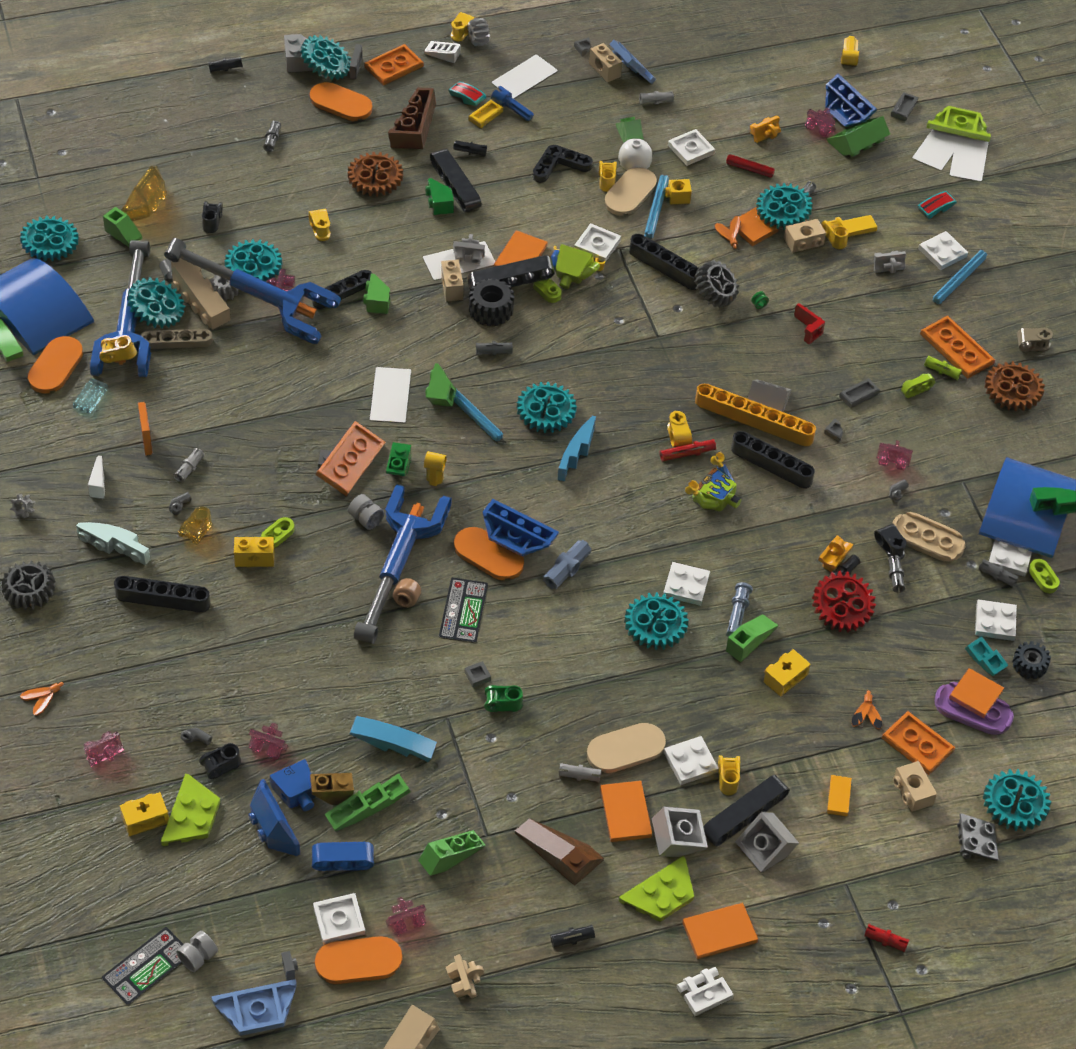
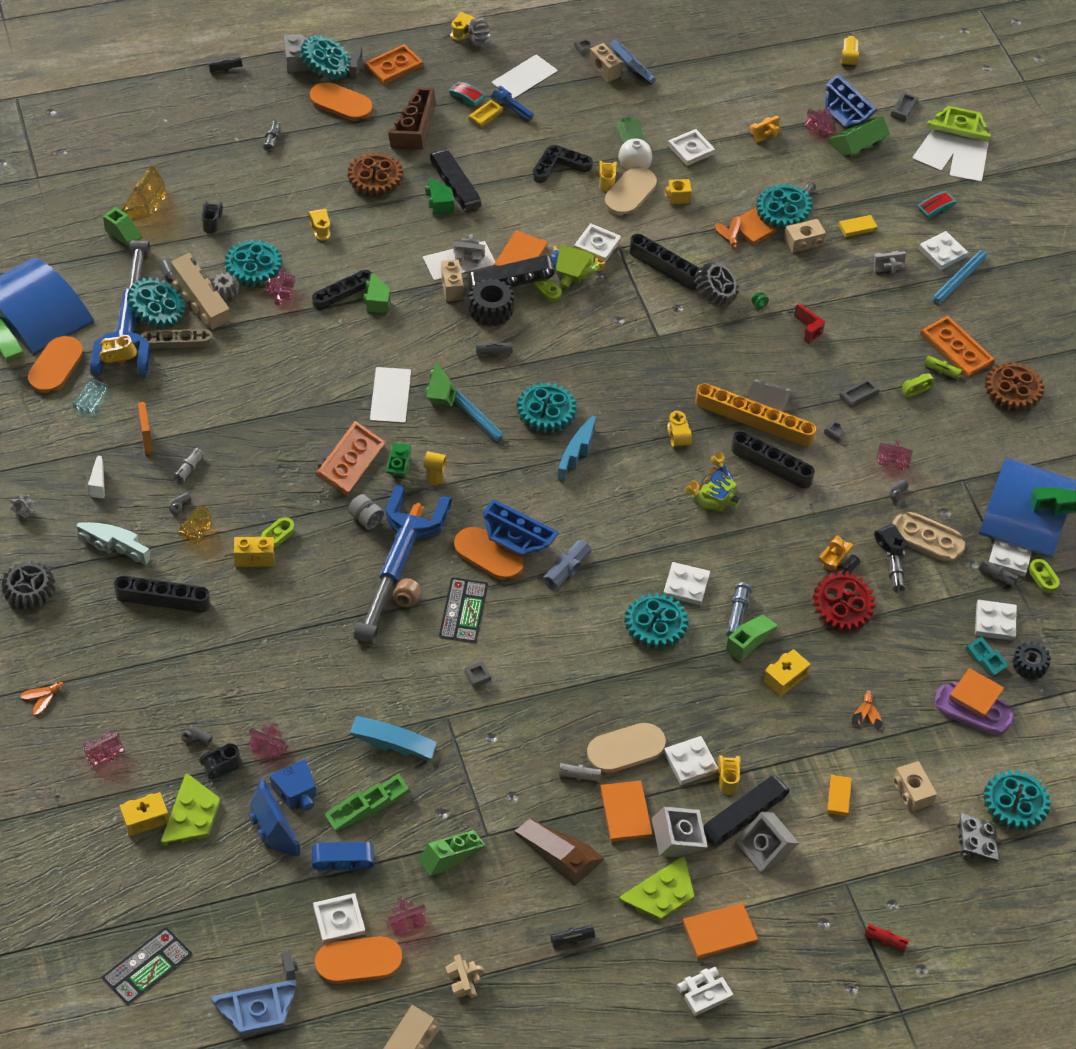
(49, 238): teal gear -> none
(194, 953): light grey wheel -> none
(287, 301): blue piece -> none
(332, 787): pearl gold slope -> none
(447, 51): white slope -> none
(471, 148): black axle -> none
(502, 698): green piece -> none
(656, 97): light grey pin -> none
(656, 206): dark azure axle -> none
(709, 445): red pin -> none
(750, 165): red axle -> none
(836, 232): yellow piece -> none
(918, 742): orange tile -> none
(1032, 339): dark tan piece -> none

